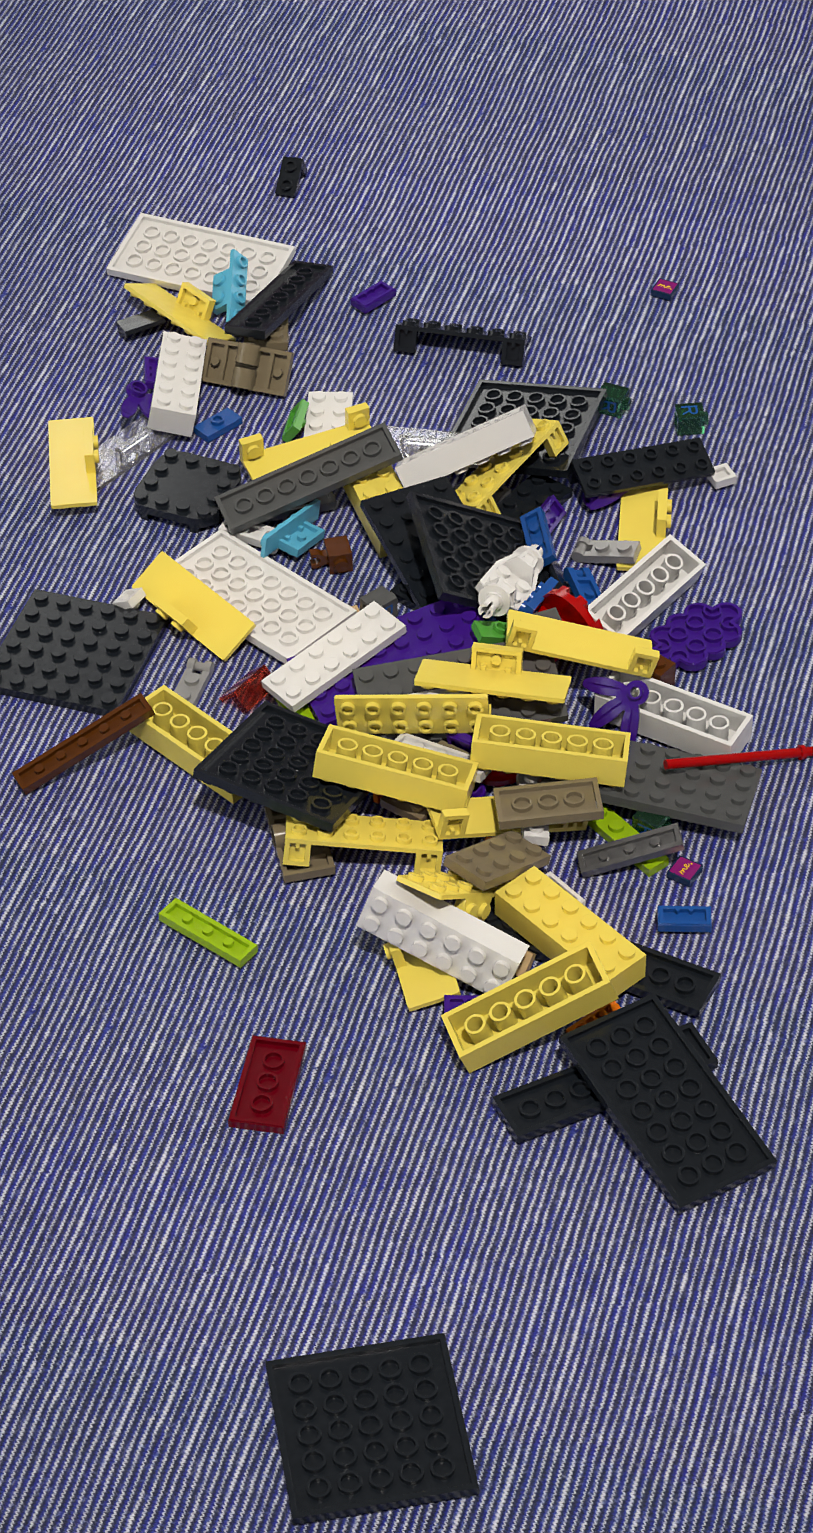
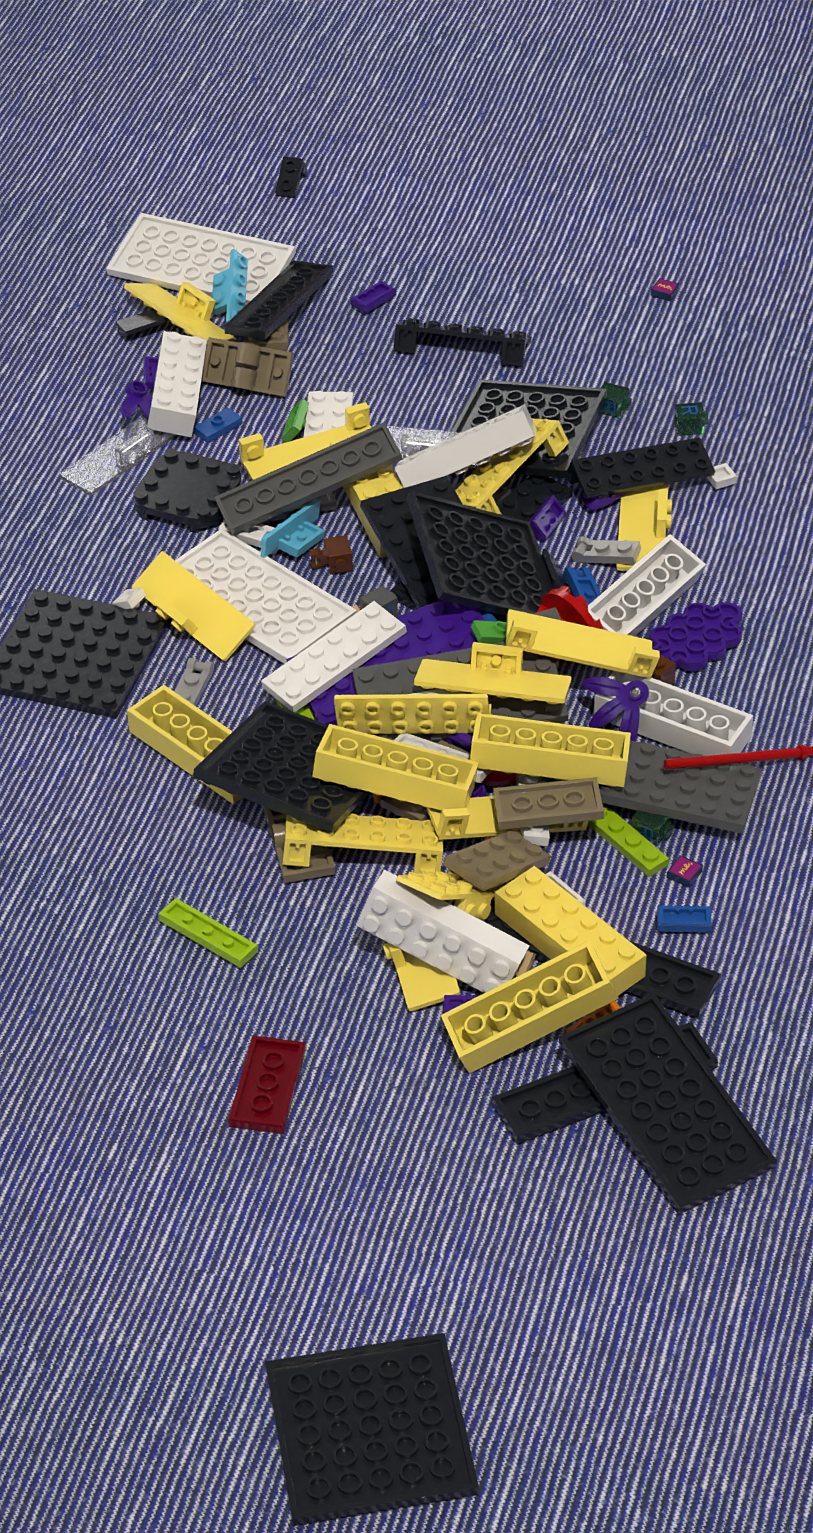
(73, 463): light yellow bracket -> none
(83, 743): reddish brown plate -> none
(248, 689): clear red panel -> none
(509, 581): white plate -> none
(535, 599): blue plate -> none
(537, 532): blue plate -> none
(630, 850): flat silver plate -> none

